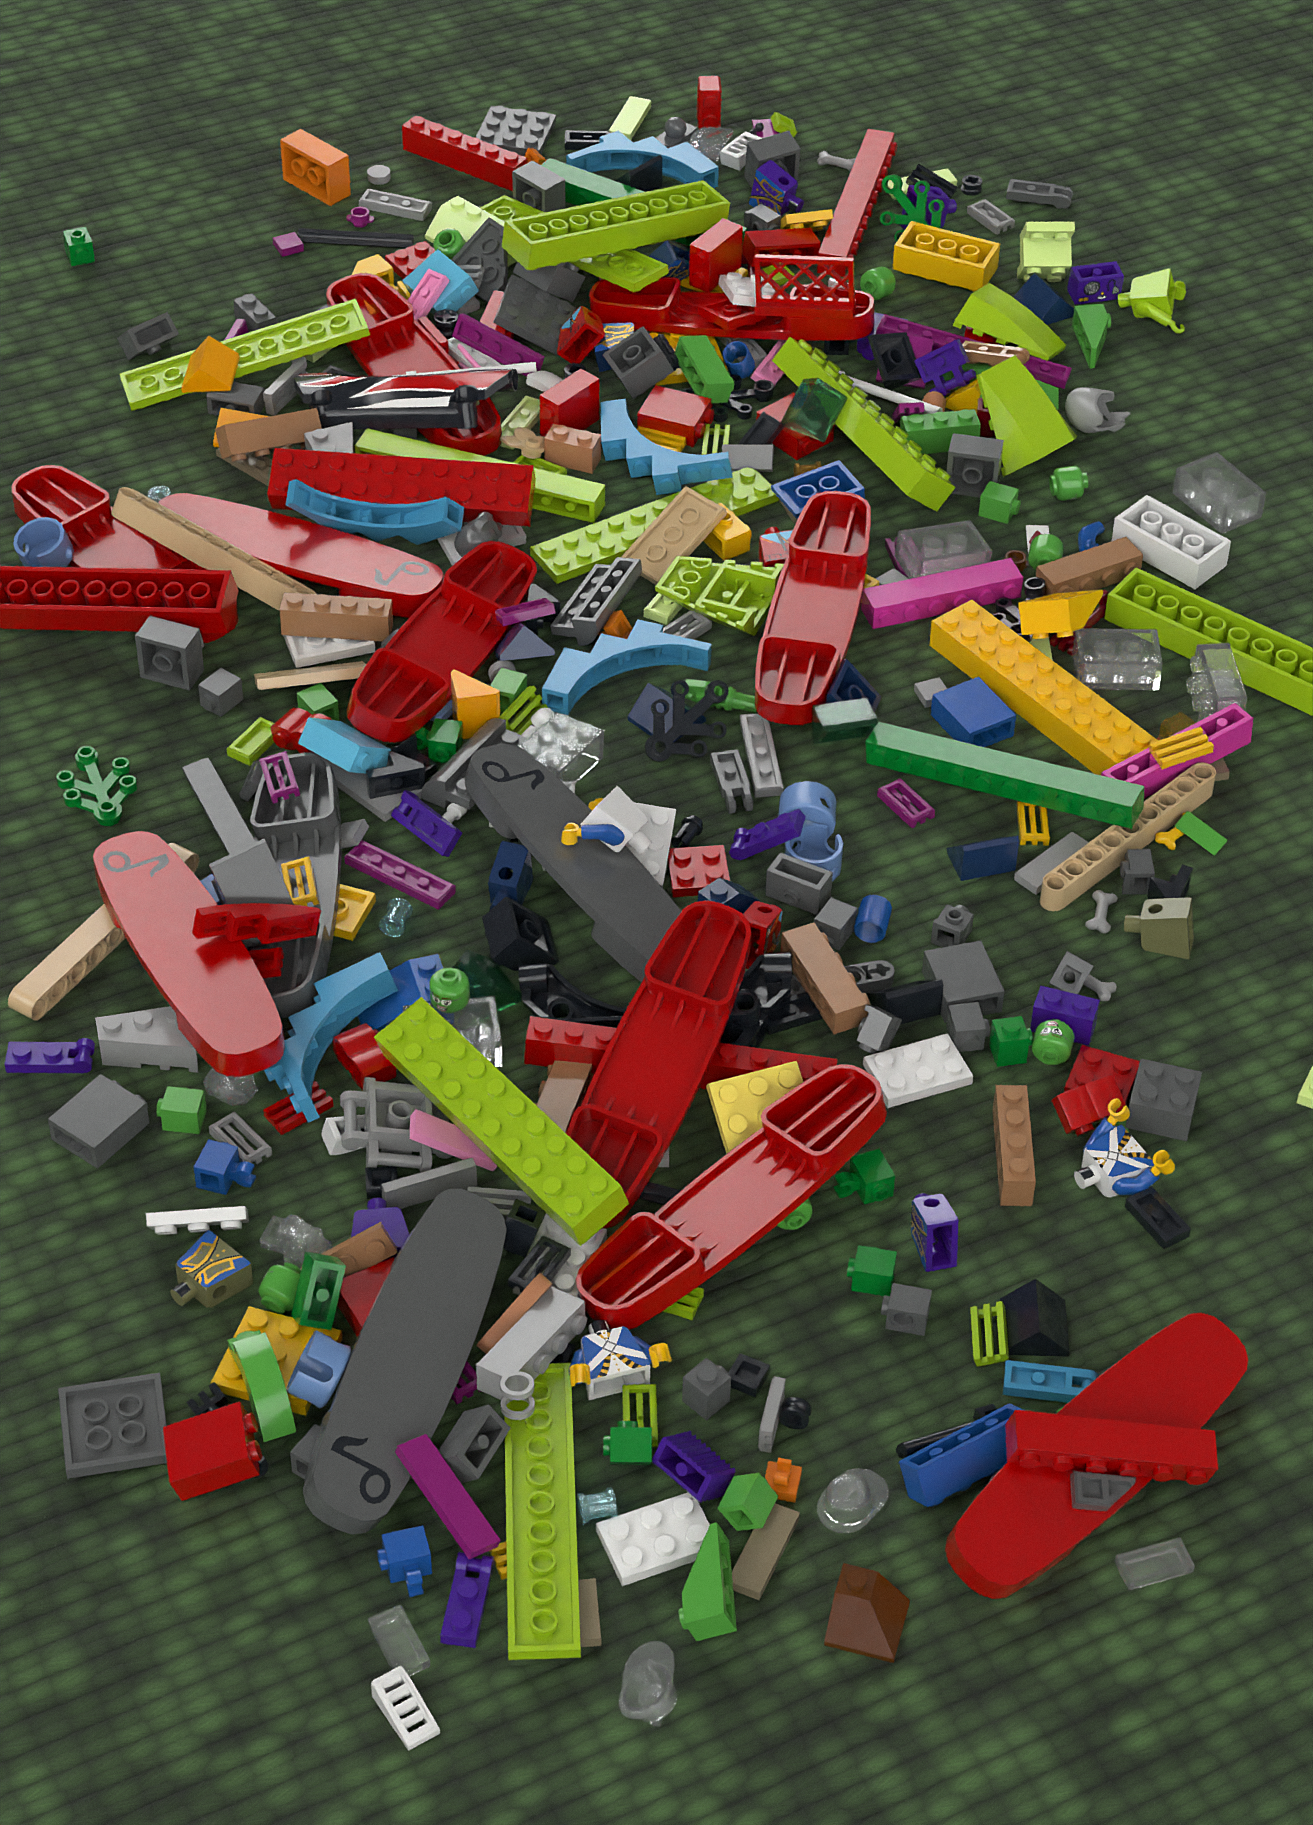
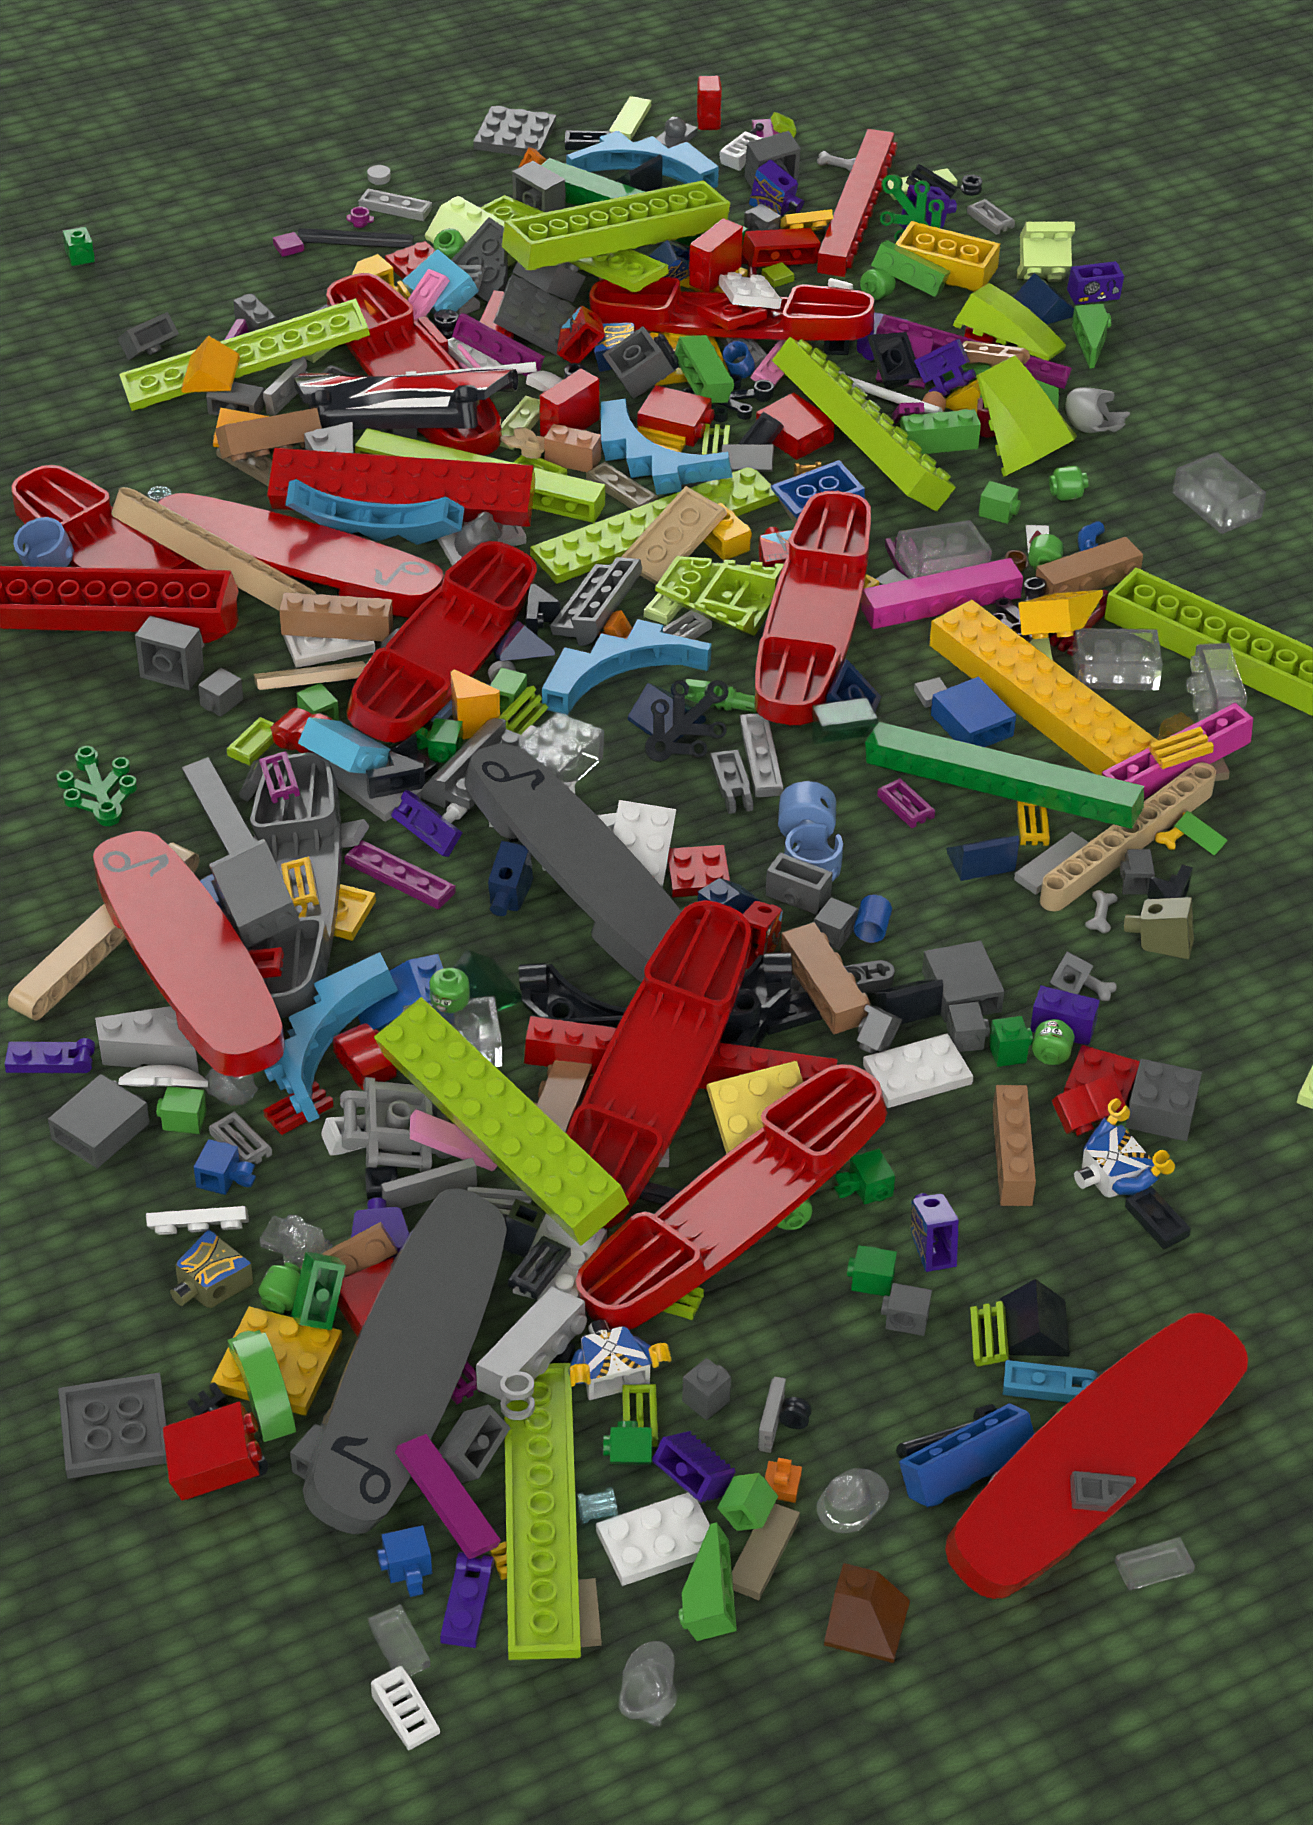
(163, 1076): none -> white brick
(260, 920): red slope -> none
(315, 167): orange brick -> none
(319, 1369): medium blue piece -> none
(398, 918): clear light blue bush -> none
(461, 151): red brick -> none
(516, 1310): nougat beam -> none
(518, 936): black slope -> none
(525, 611): magenta tile -> none
(541, 716): white hinge -> none
(612, 821): white torso -> none
(621, 486): none -> dark tan tile
(691, 827): black pin -> none
(711, 141): clear hair -> none
(748, 1374): black plate -> none
(767, 835): dark purple plate -> none
(804, 306): red fence -> none
(814, 409): clear green slope -> none
(911, 268): none -> bright green brick
(953, 920): dark grey brick -> none
(973, 463): dark grey brick -> none
(1039, 193): dark grey hinge -> none
(1111, 1447): red brick -> none
(1154, 297): lime torso -> none
(1173, 541): white brick -> none

